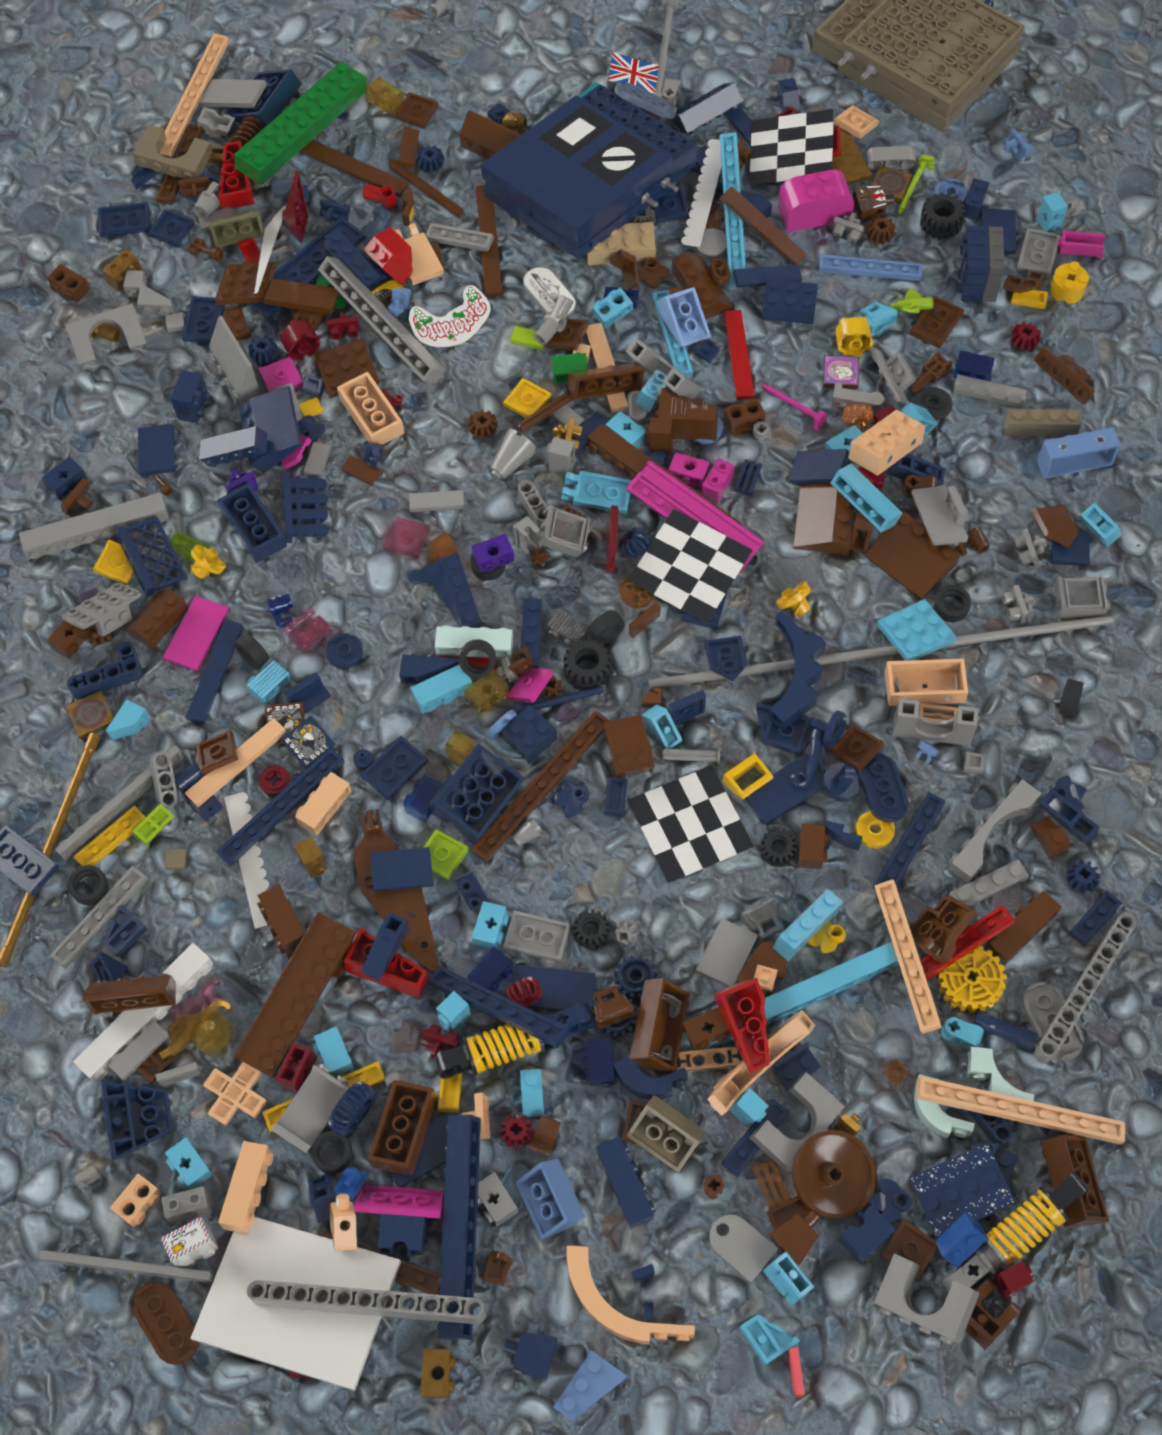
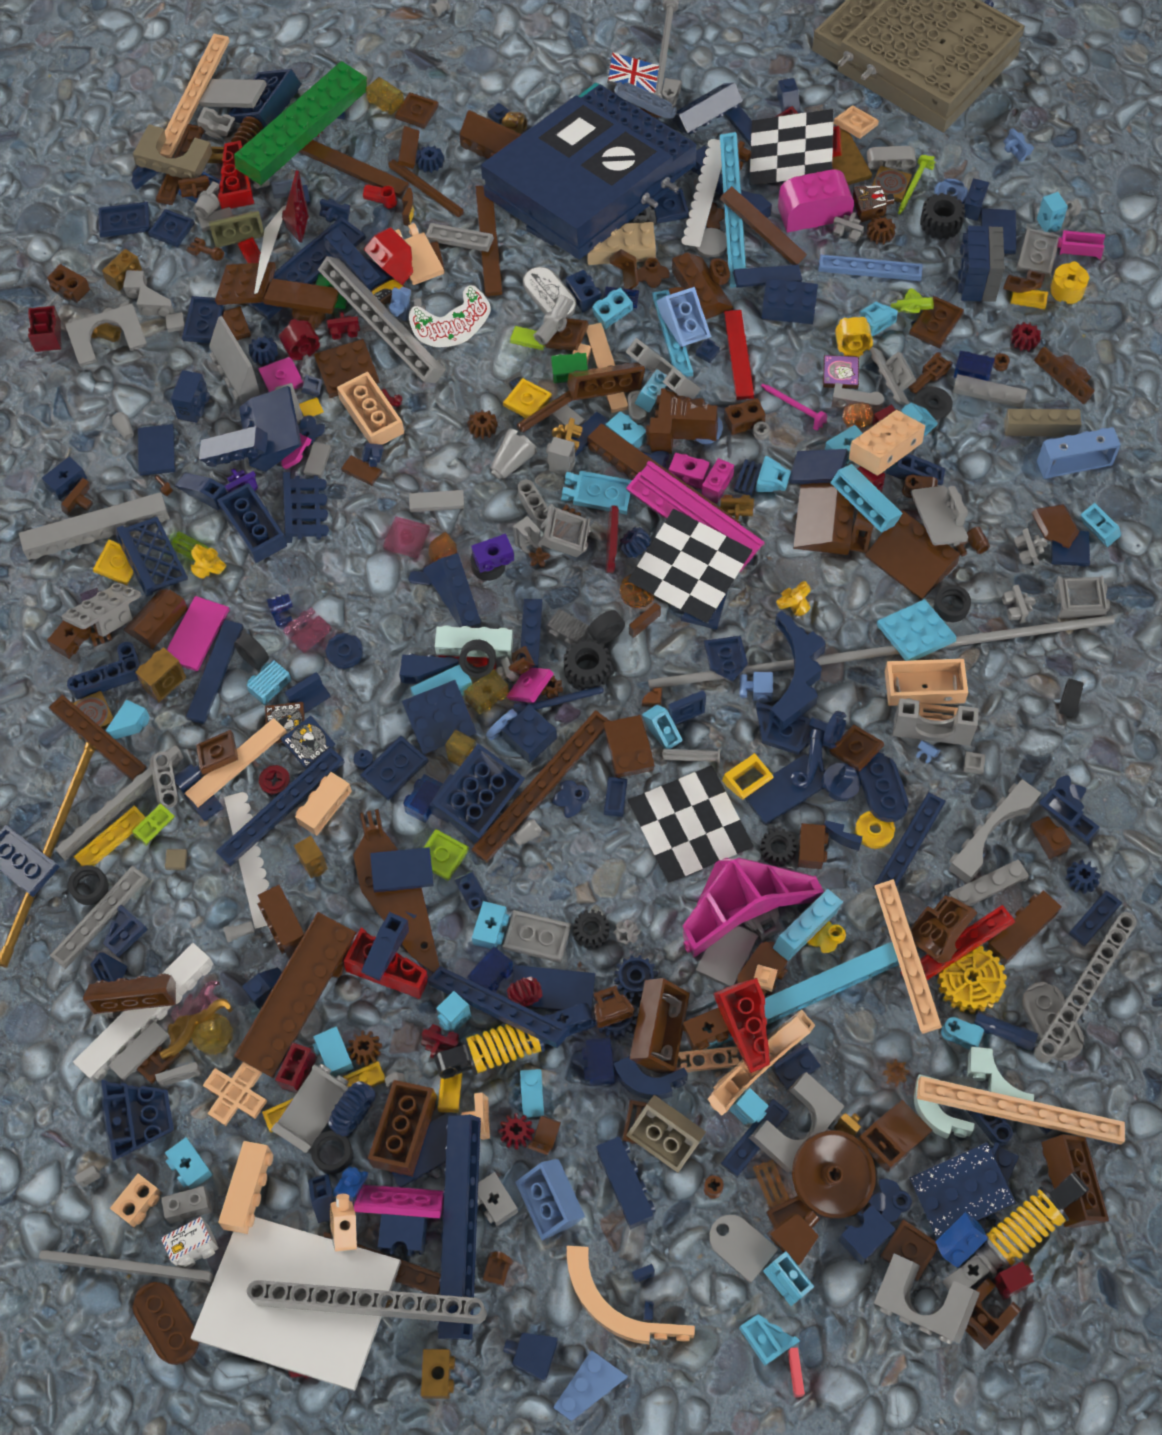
(44, 328): none -> dark red piece
(97, 737): none -> reddish brown tile
(122, 424): none -> light grey cone
(160, 674): none -> pearl gold brick
(202, 488): none -> dark blue slope
(237, 931): none -> light grey pin
(261, 986): none -> dark blue slope
(360, 1054): none -> reddish brown gear
(437, 715): none -> dark blue plate
(583, 289): none -> dark blue brick
(737, 506): none -> pearl gold hips
(742, 891): none -> dark pink panel
(761, 686): none -> medium blue brick
(769, 475): none -> medium azure piece
(894, 1135): none -> reddish brown slope
(1004, 365): none -> reddish brown bush

